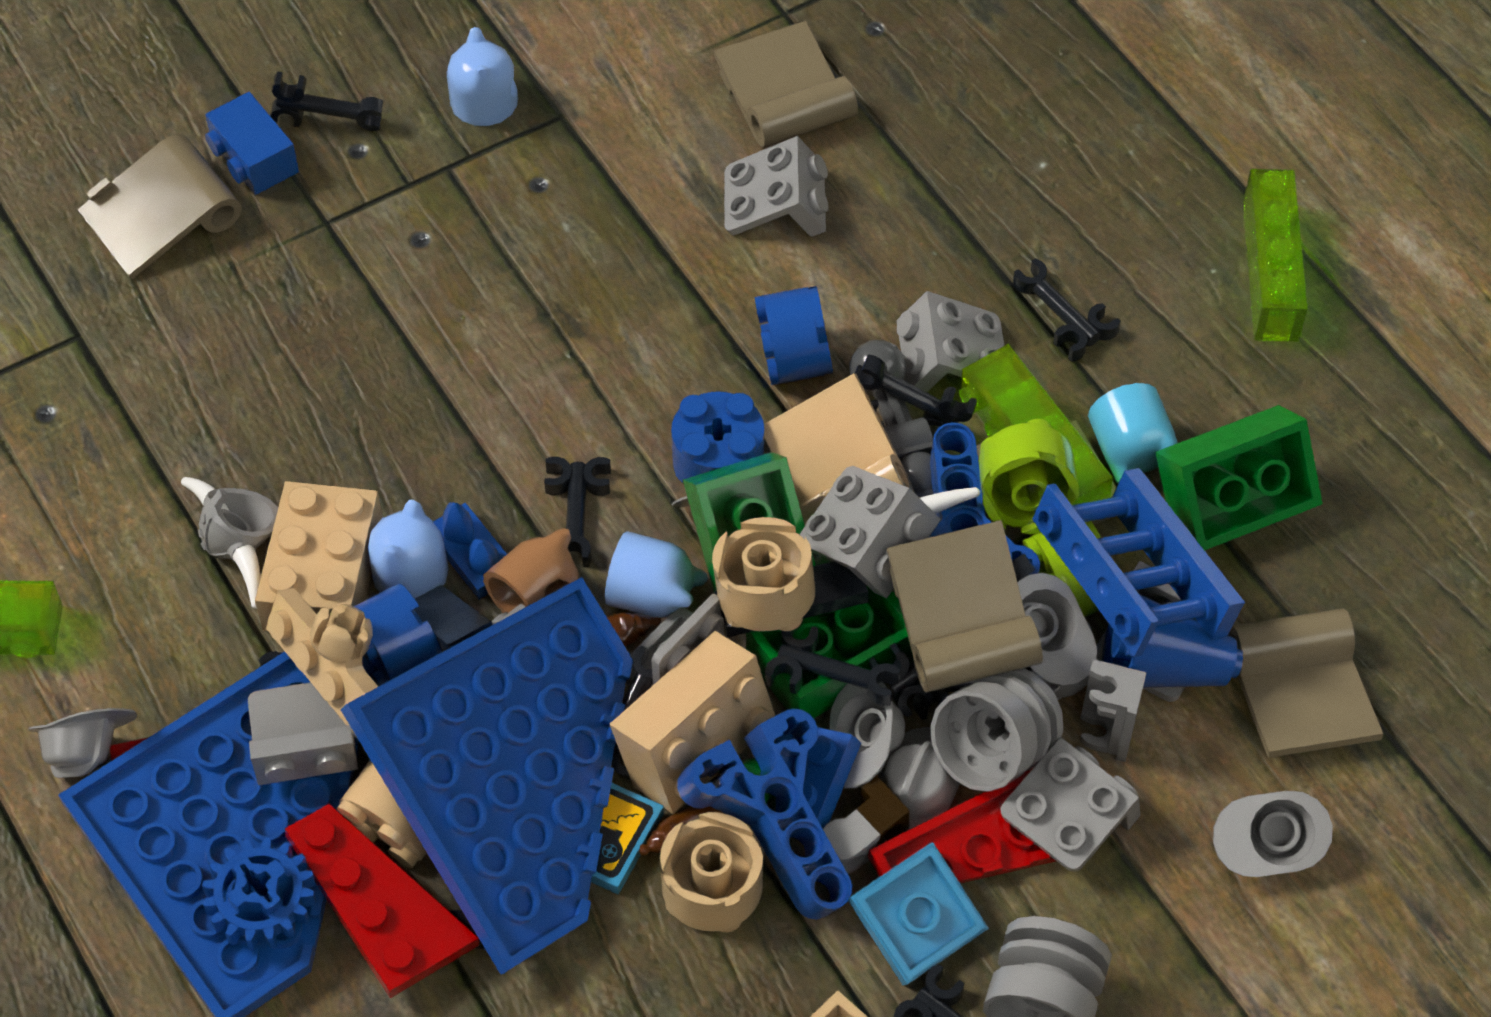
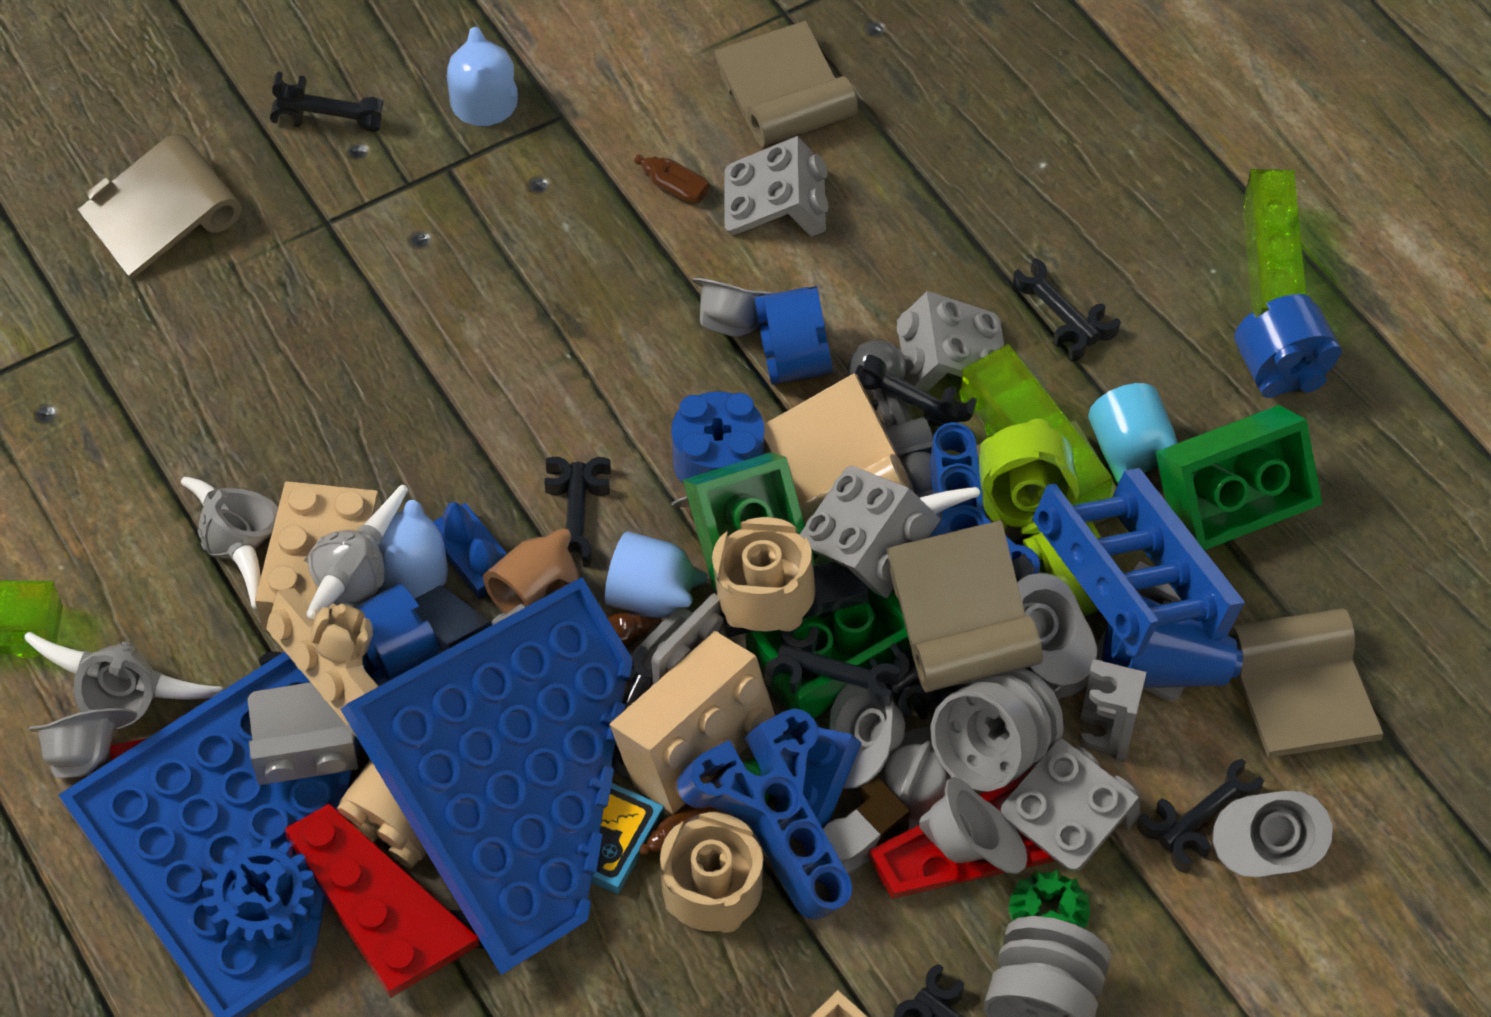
(117, 677): none -> light grey helmet
(251, 143): blue brick -> none
(349, 562): none -> light grey helmet
(674, 178): none -> reddish brown piece
(728, 307): none -> light grey piece
(917, 913): dark azure tile -> none
(973, 829): none -> light grey piece
(1073, 905): none -> green gear
(1181, 833): none -> black bar
(1288, 346): none -> blue brick

